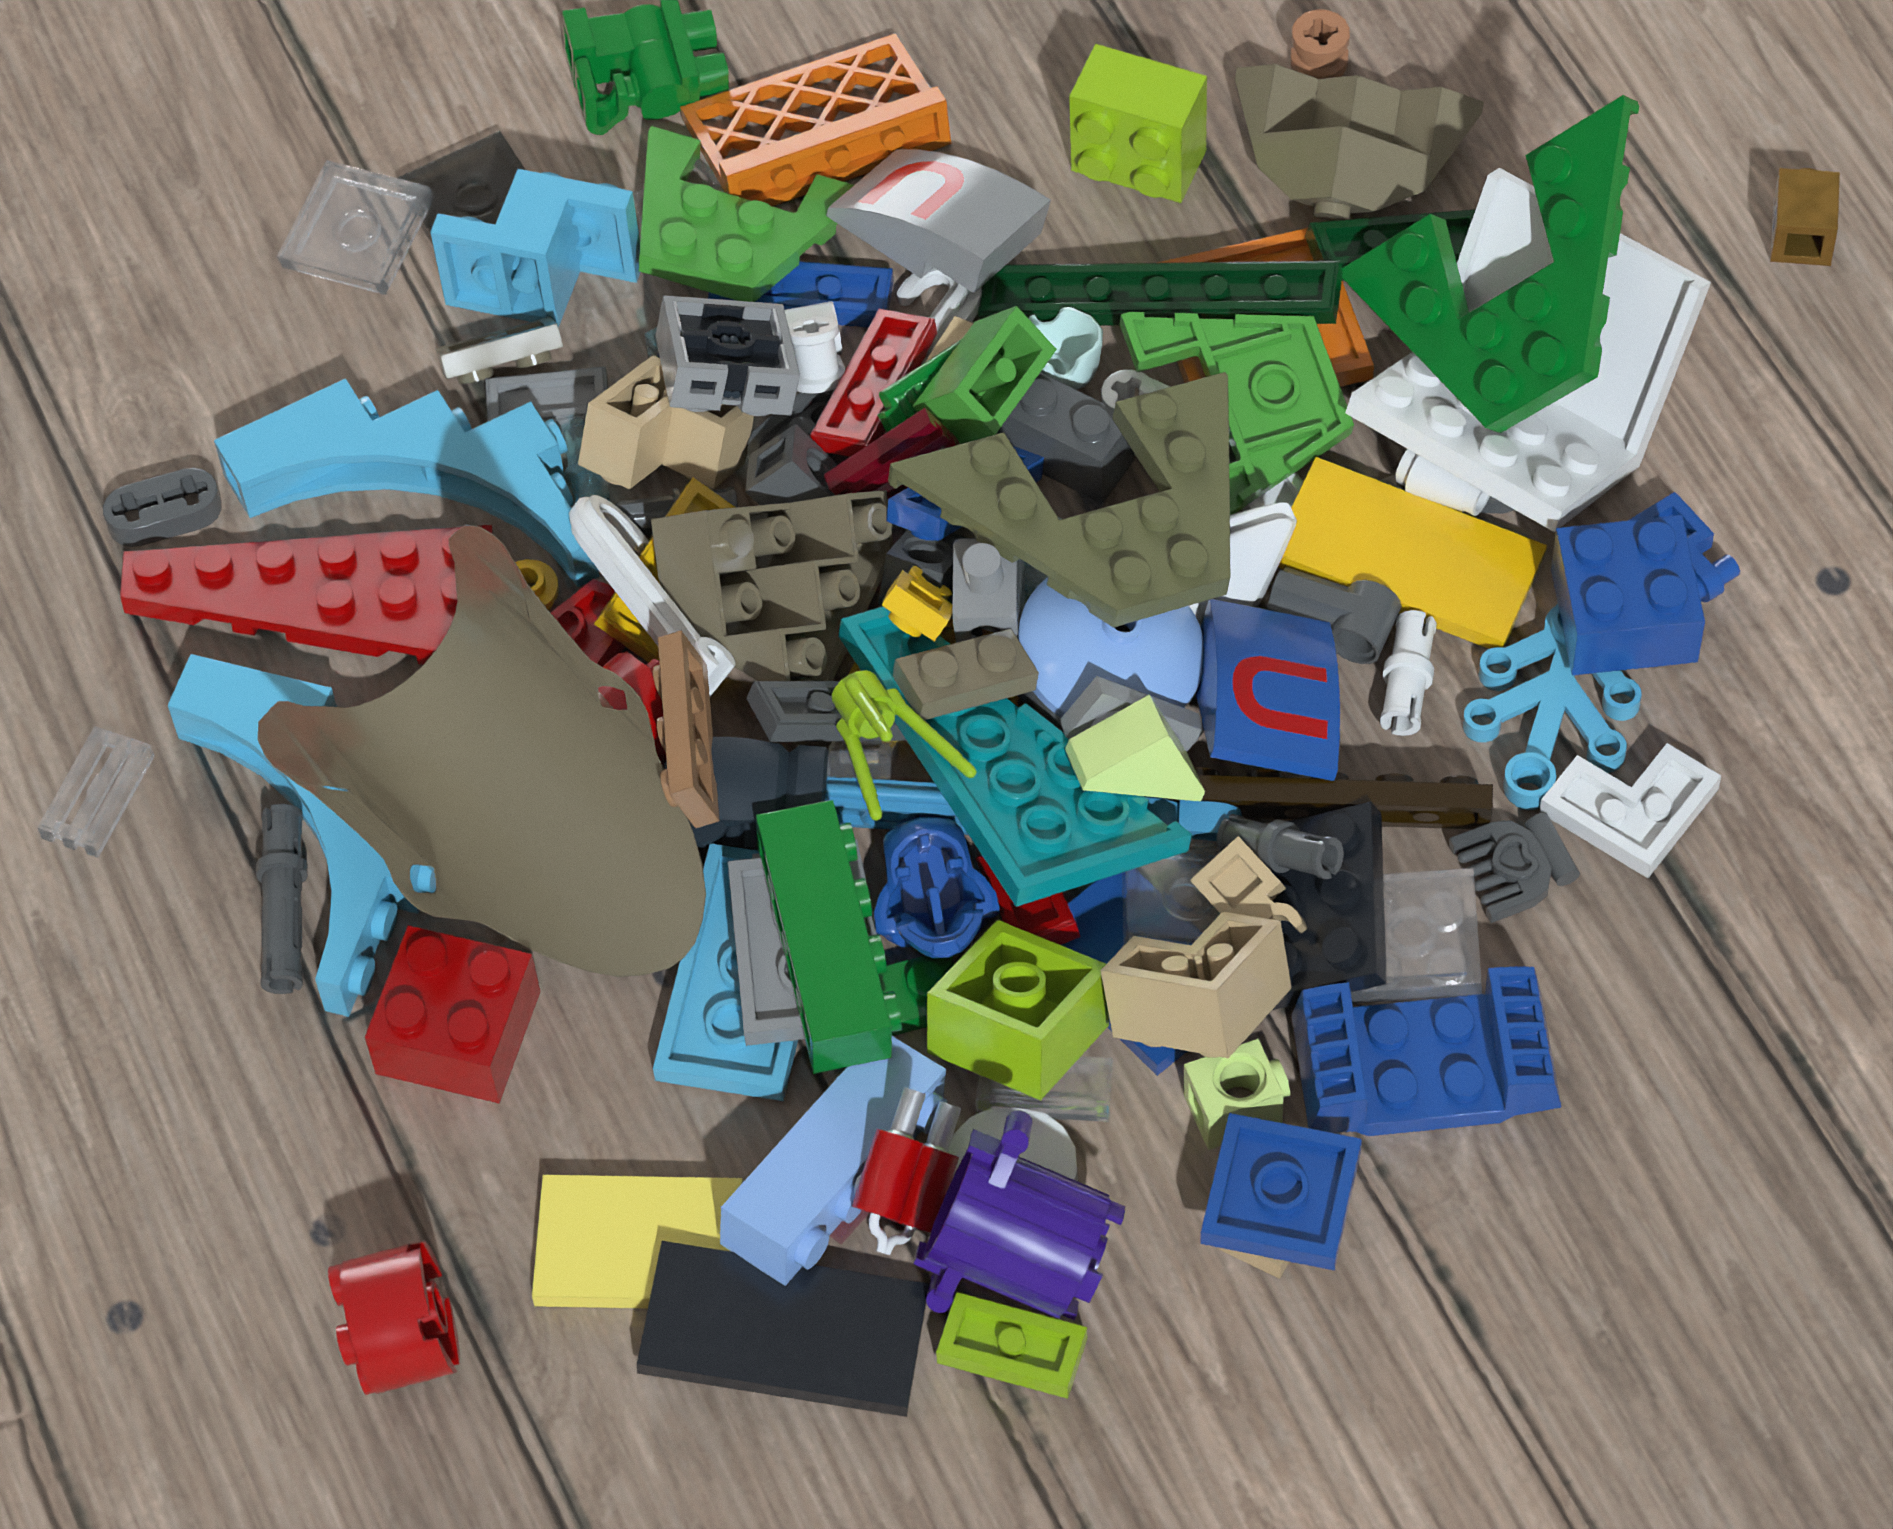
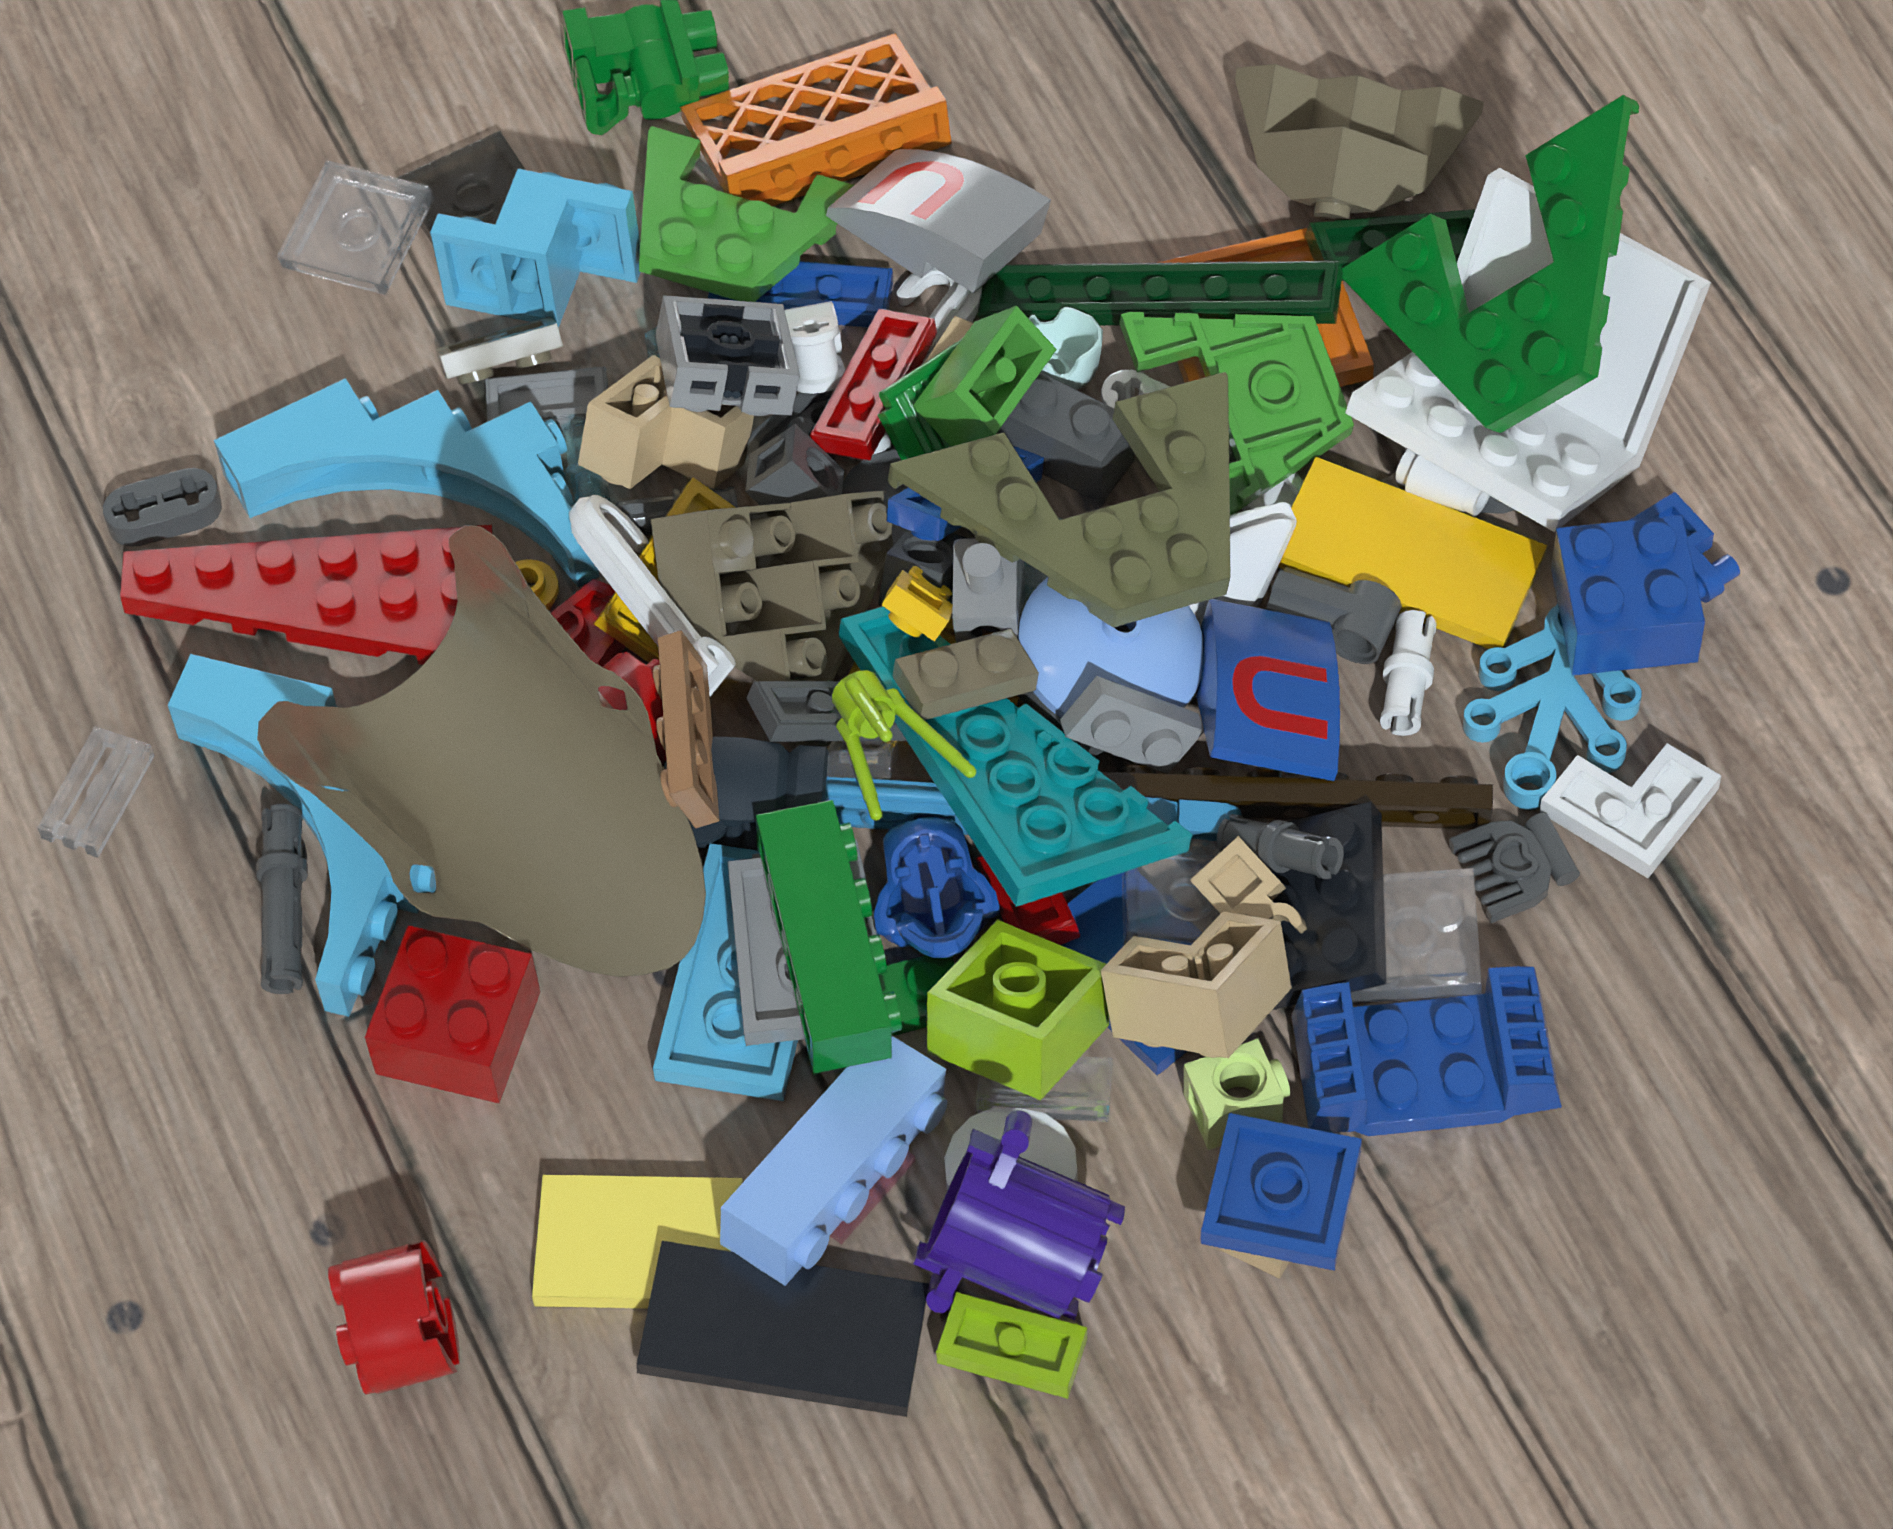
(870, 466): dark red tile -> none
(904, 1176): red piece -> none
(1134, 756): yellowish green slope -> none
(1138, 123): lime brick -> none
(1307, 52): nougat wheel -> none
(1805, 216): pearl gold brick -> none

